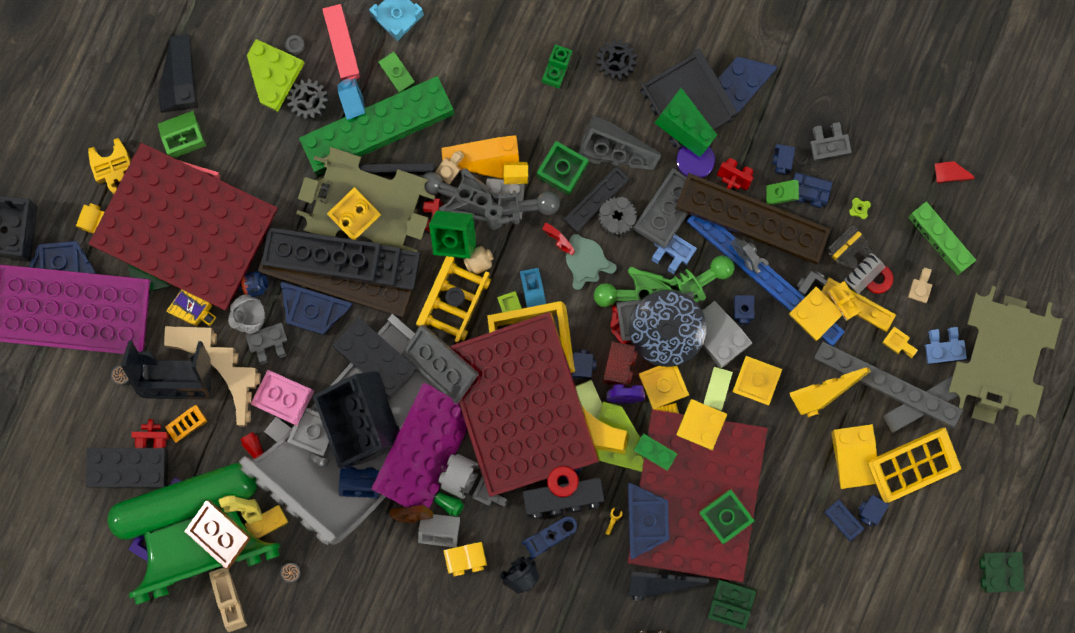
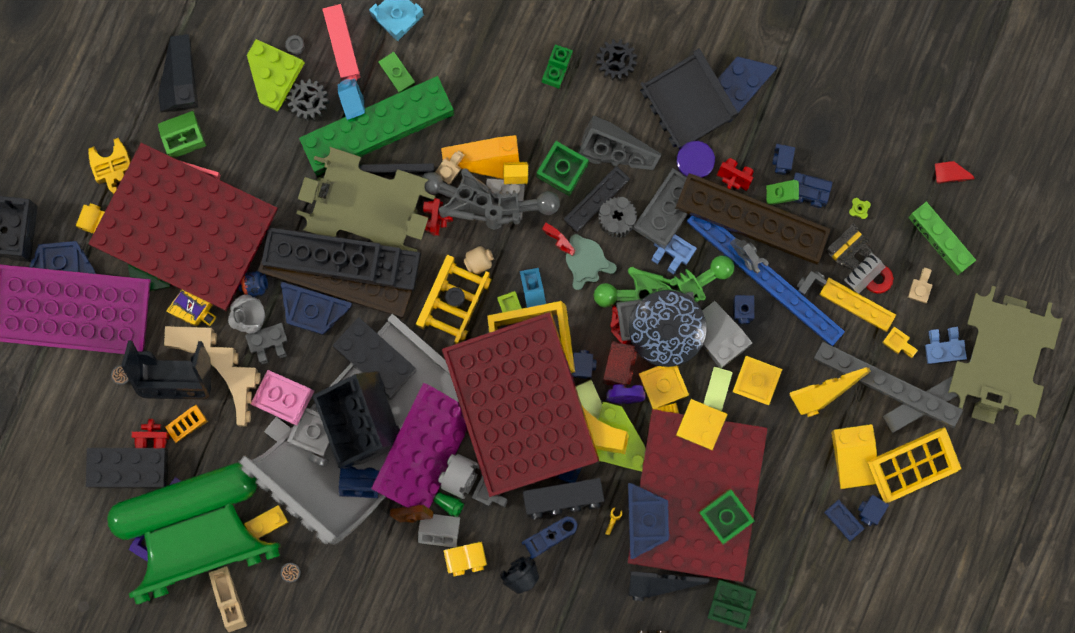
(218, 534): plate -> none
(246, 507): light yellow piece -> none
(252, 445): red cone -> none
(354, 213): yellow plate -> none
(440, 364): dark grey tile -> none
(453, 234): green brick -> none
(563, 491): red piece -> none
(655, 451): green brick -> none
(686, 124): green wedge -> none
(816, 313): yellow plate -> none
(832, 146): dark grey plate -> none
(845, 301): yellow hips -> none
(1002, 572): dark green plate -> none

